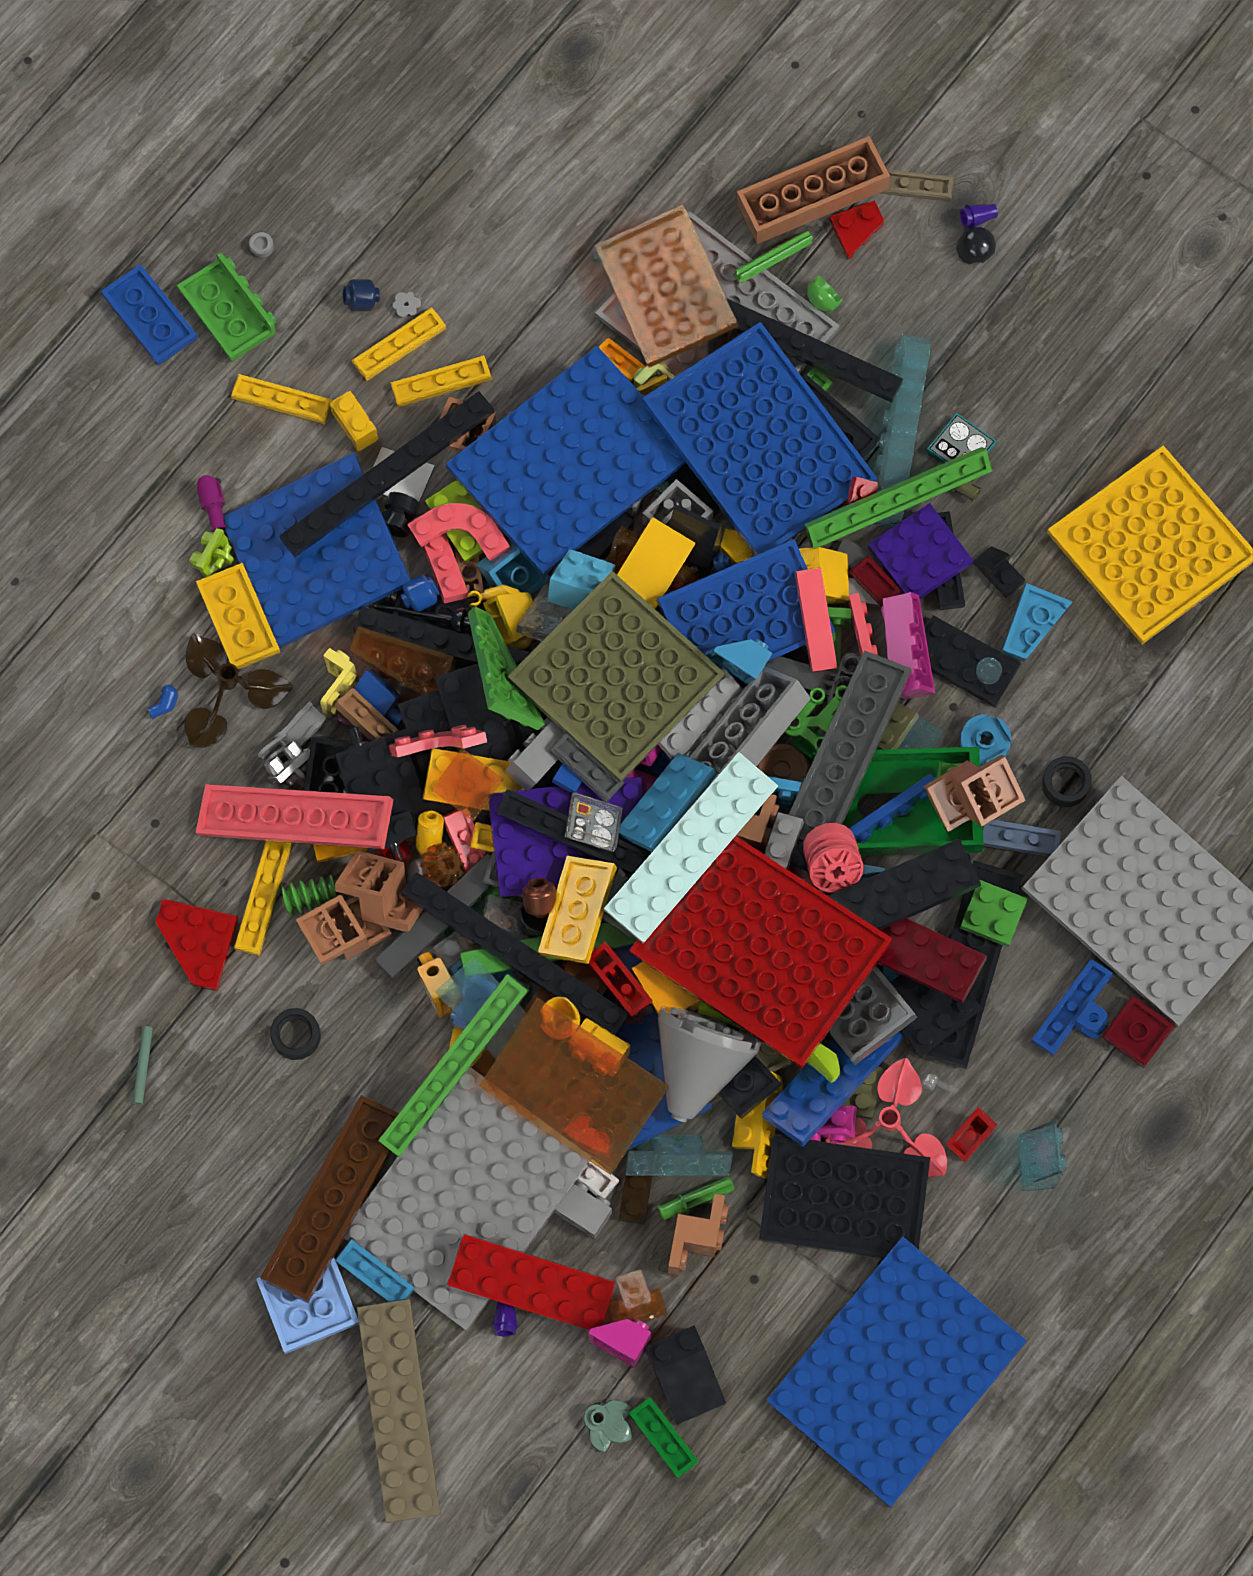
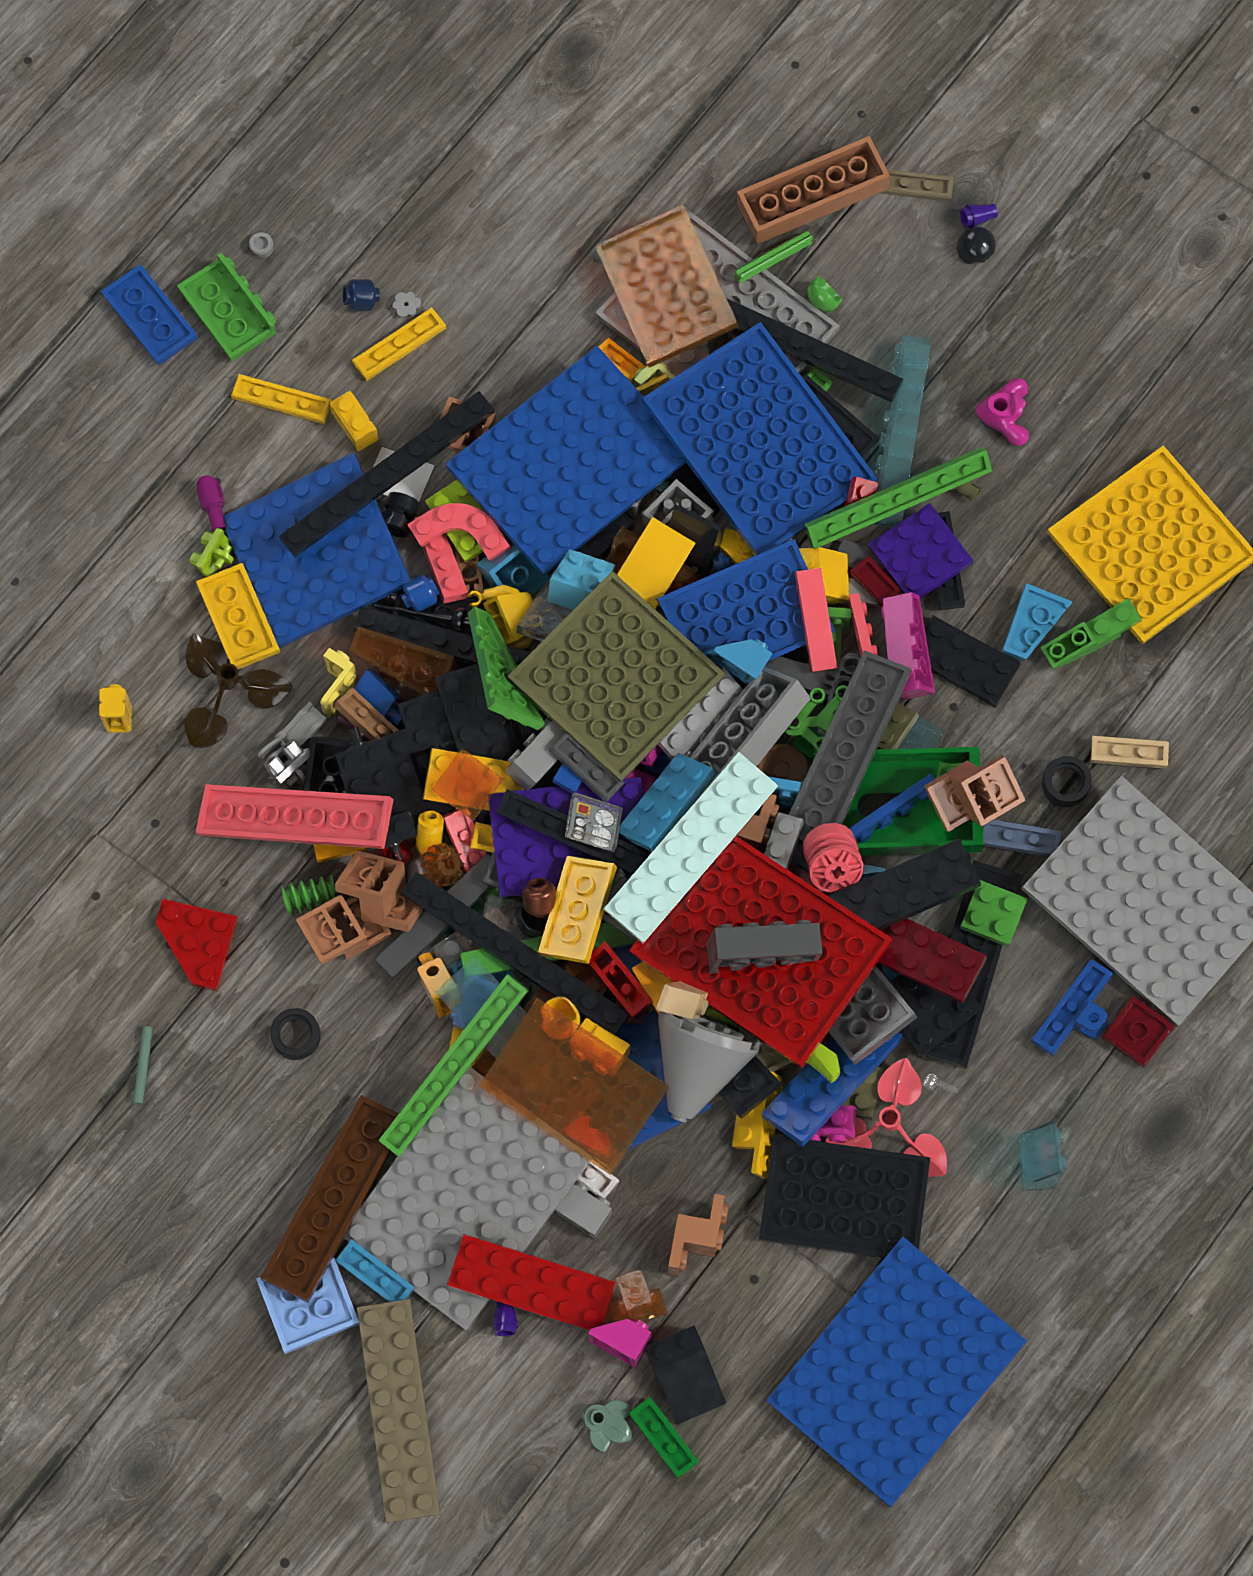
(115, 709): none -> yellow brick
(167, 702): blue arm -> none
(263, 897): yellow tile -> none
(441, 381): yellow tile -> none
(458, 736): coral plate -> none
(635, 1198): dark brown hinge -> none
(678, 1157): clear light blue bracket -> none
(682, 1000): none -> tan slope
(695, 1198): bright green axle -> none
(763, 945): none -> dark grey wedge
(856, 226): red wing -> none
(958, 439): tile -> none
(972, 1134): red slope -> none
(988, 727): dark azure plate -> none
(989, 670): clear light blue tile -> none
(997, 569): black slope -> none
(1003, 409): none -> dark pink head
(1091, 635): none -> bright green slope
(1129, 752): none -> tan plate

